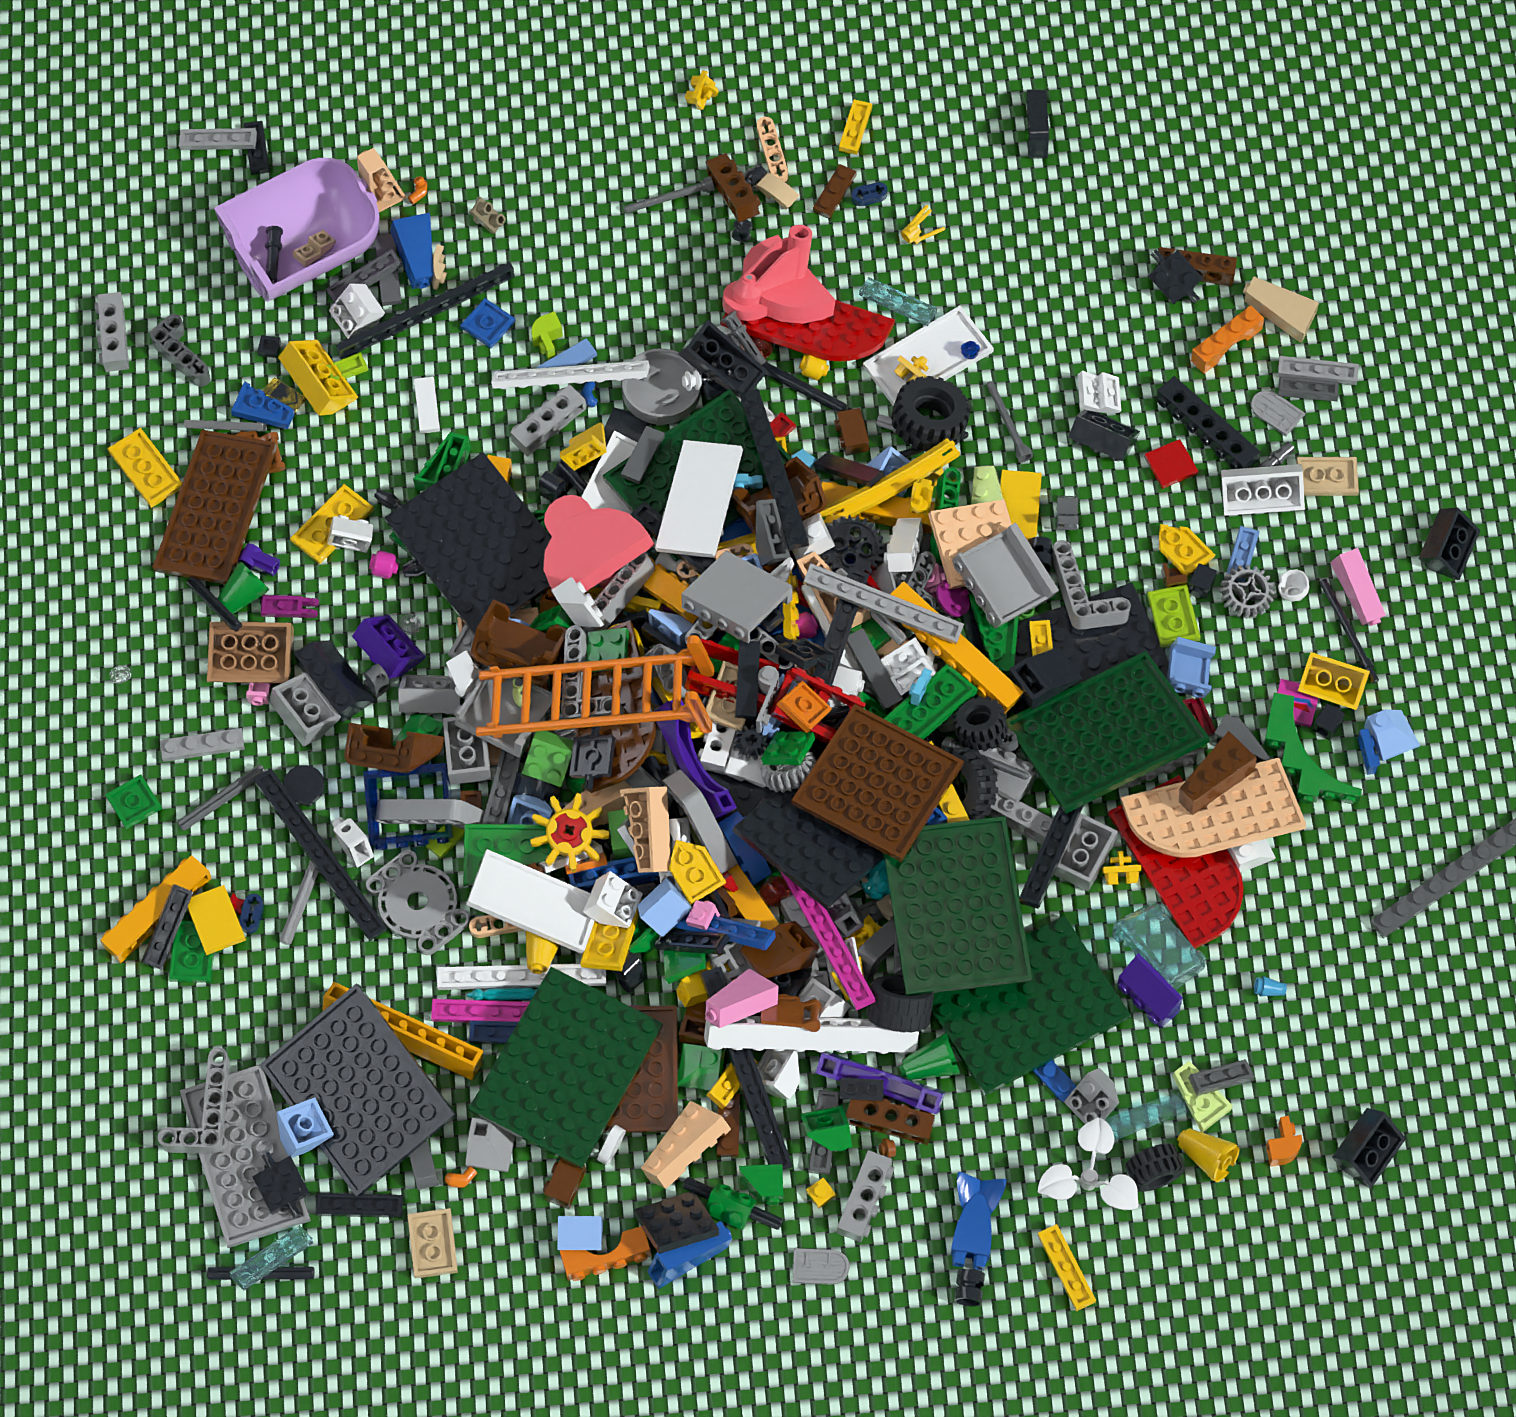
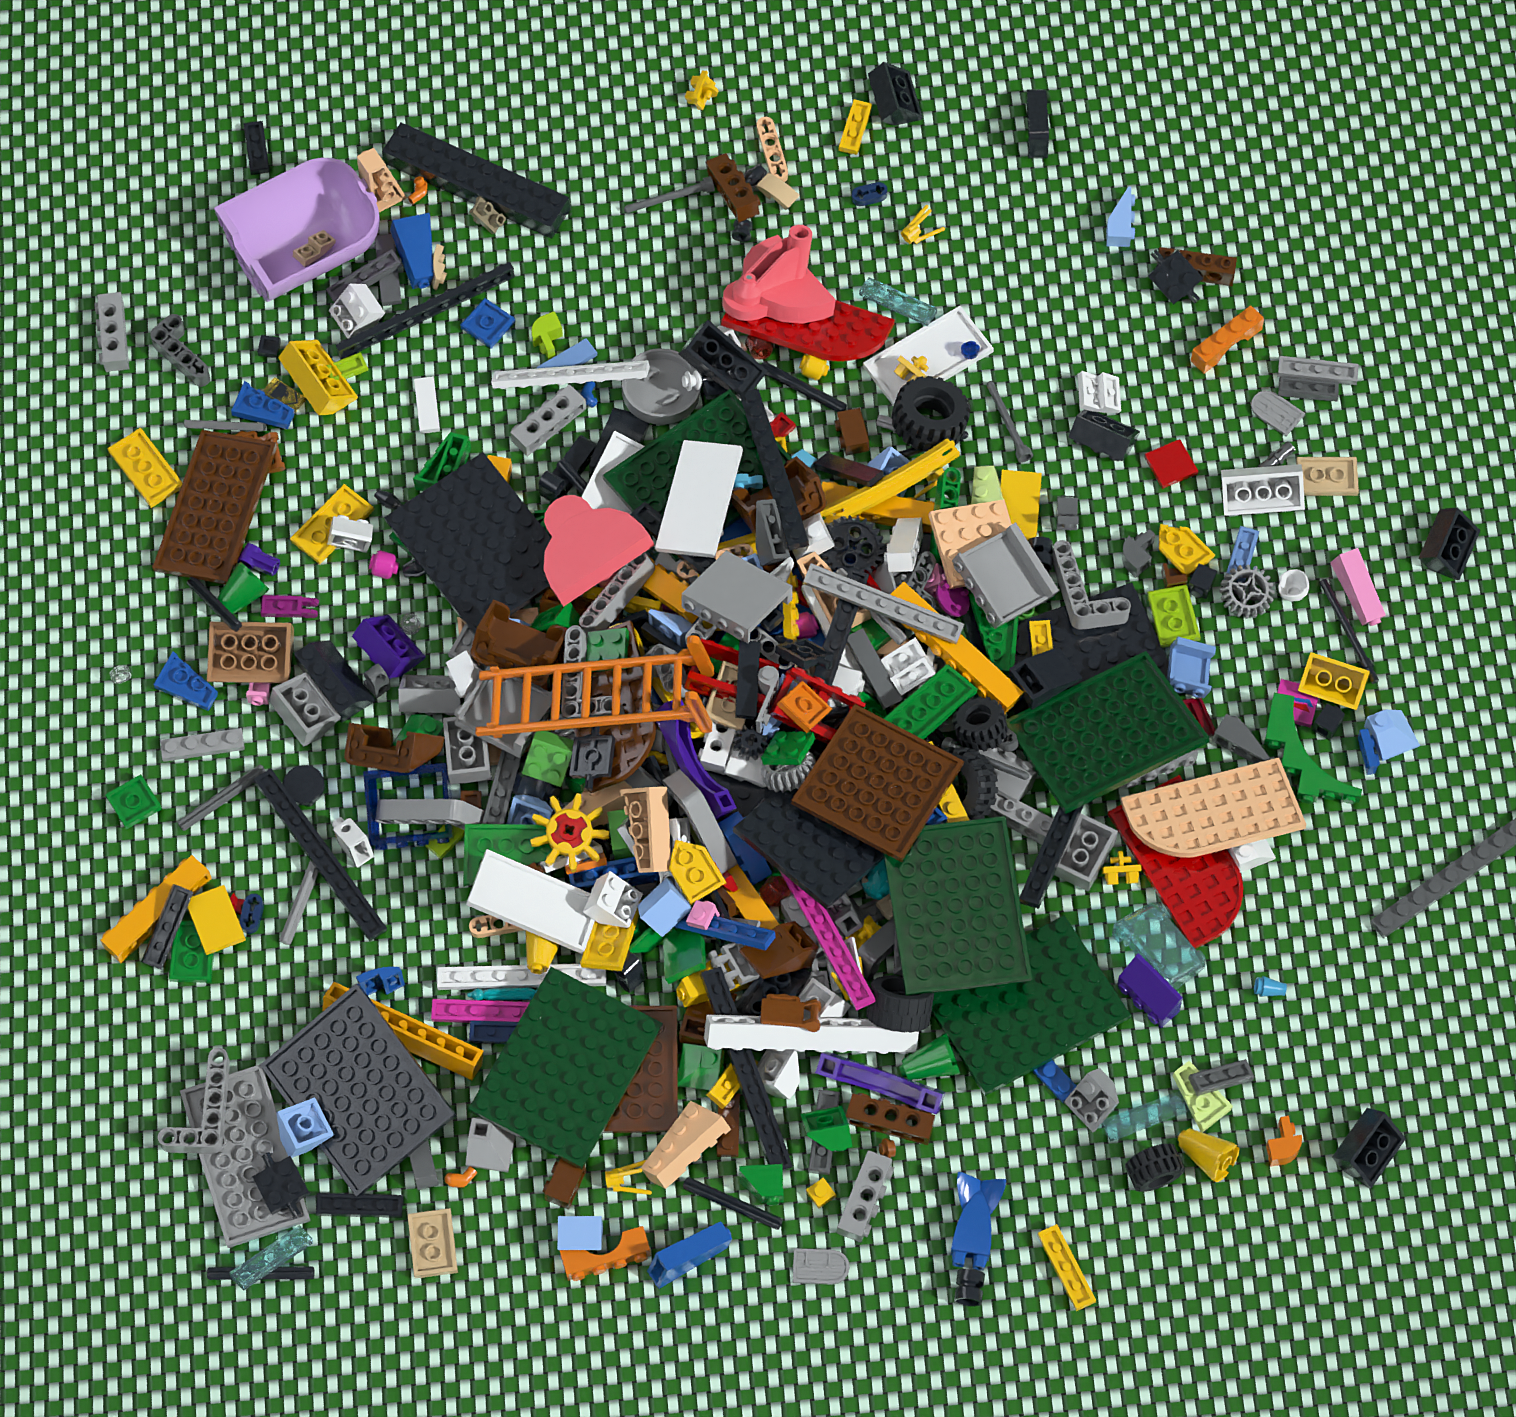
(182, 682): none -> blue wing
(217, 139): light grey plate -> none
(273, 246): black pin -> none
(387, 978): none -> blue slope
(421, 923): light grey piece -> none
(475, 177): none -> black brick
(517, 696): yellowish green arm -> none
(577, 604): white slope -> none
(585, 447): yellow bracket -> none
(611, 1145): white beam -> none
(616, 1177): none -> yellow plant
(642, 455): dark grey tile -> none
(676, 1222): black plate -> none
(692, 942): black tile -> none
(730, 1206): green bracket -> none
(739, 331): dark grey pin -> none
(741, 998): bright pink slope -> none
(834, 191): reddish brown plate -> none
(862, 1089): black hinge -> none
(894, 94): none -> black slope
(918, 689): medium azure plate -> none
(921, 497): yellow hips -> none
(1060, 1184): white plant -> none
(1119, 223): none -> light blue slope
(1134, 555): none -> dark grey brick
(1217, 773): reddish brown wedge -> none
(1219, 428): black brick -> none
(1282, 307): tan slope -> none

